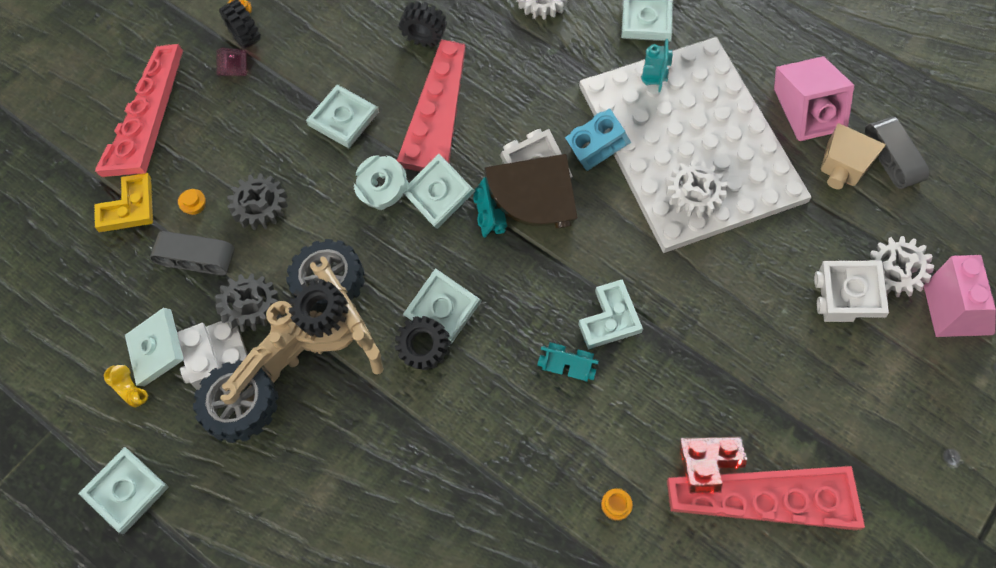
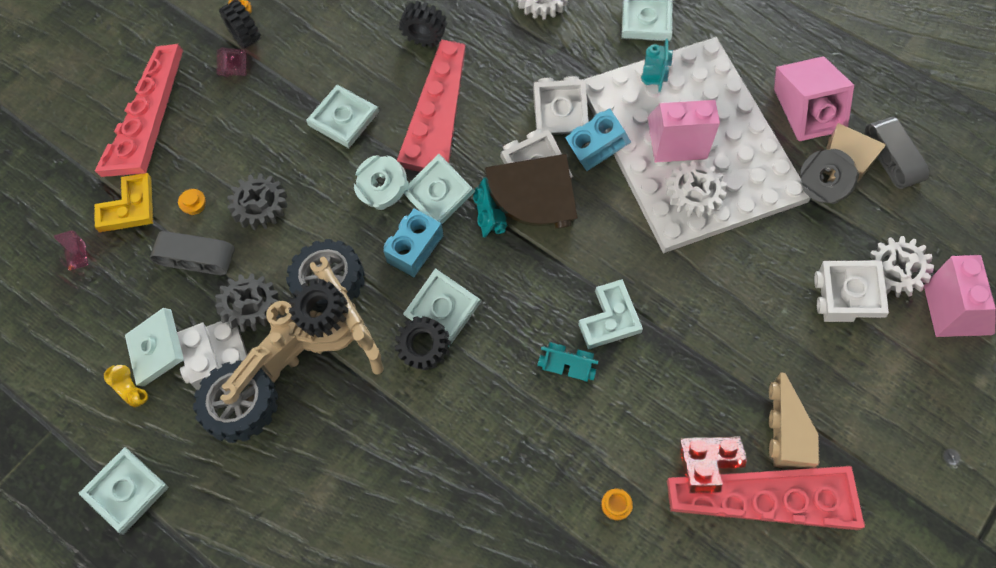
(74, 249): none -> clear pink slope
(418, 244): none -> medium azure brick
(560, 104): none -> white plate
(683, 130): none -> bright pink slope
(794, 434): none -> tan slope
(845, 174): none -> dark grey plate

